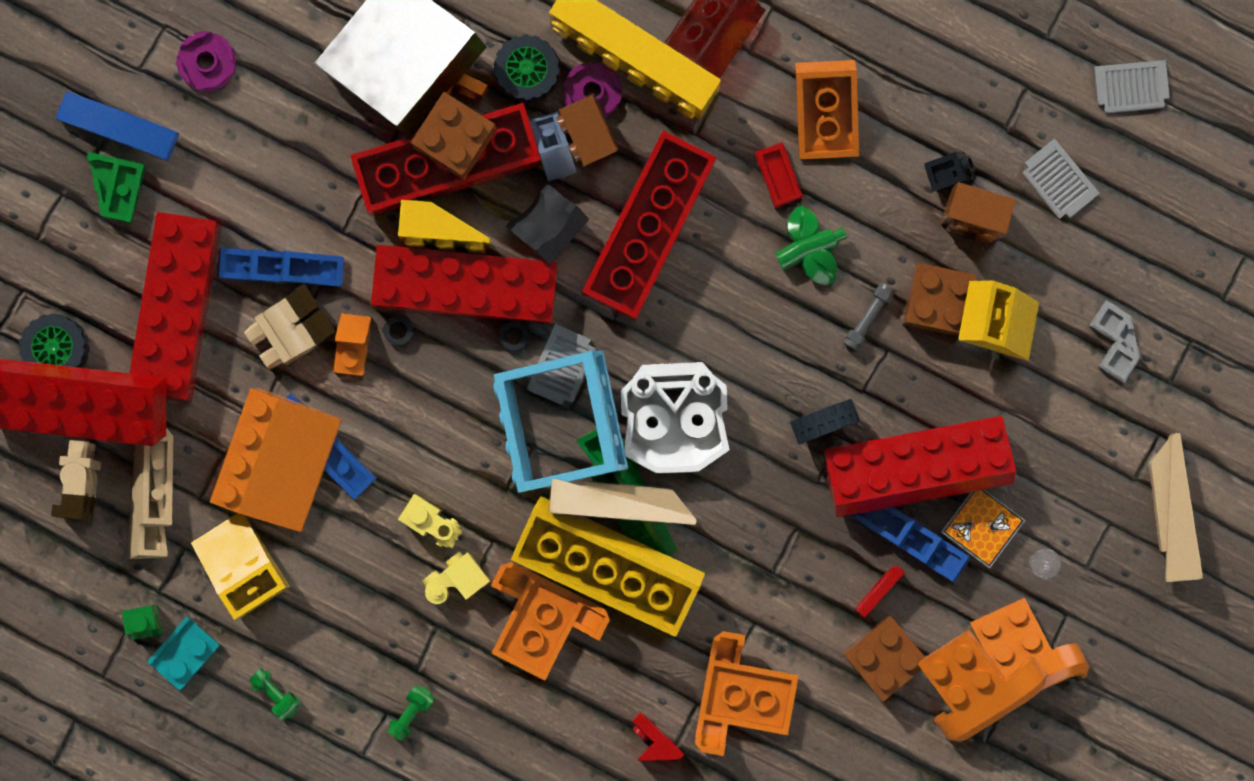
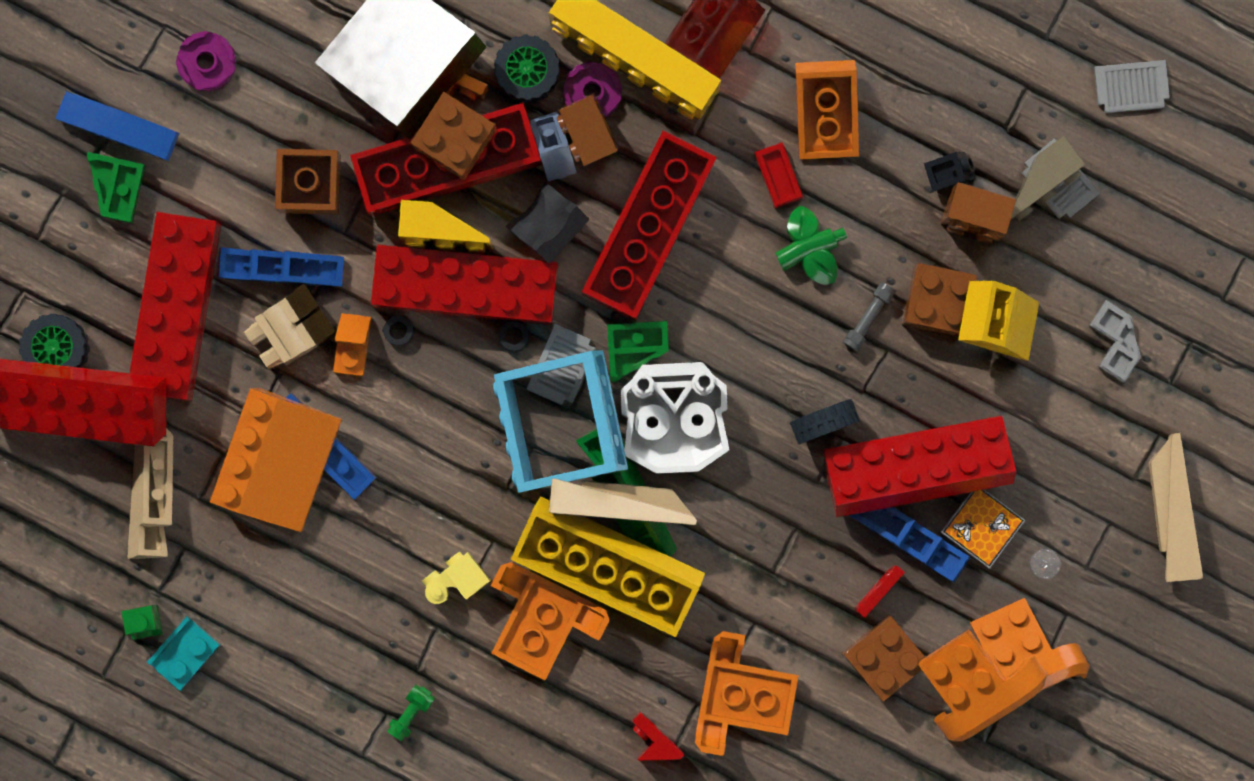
(78, 482): tan hips -> none
(239, 566): yellow slope -> none
(285, 705): green bar -> none
(308, 181): none -> dark orange brick
(425, 519): light yellow brick -> none
(635, 345): none -> green wing
(1048, 169): none -> dark tan slope

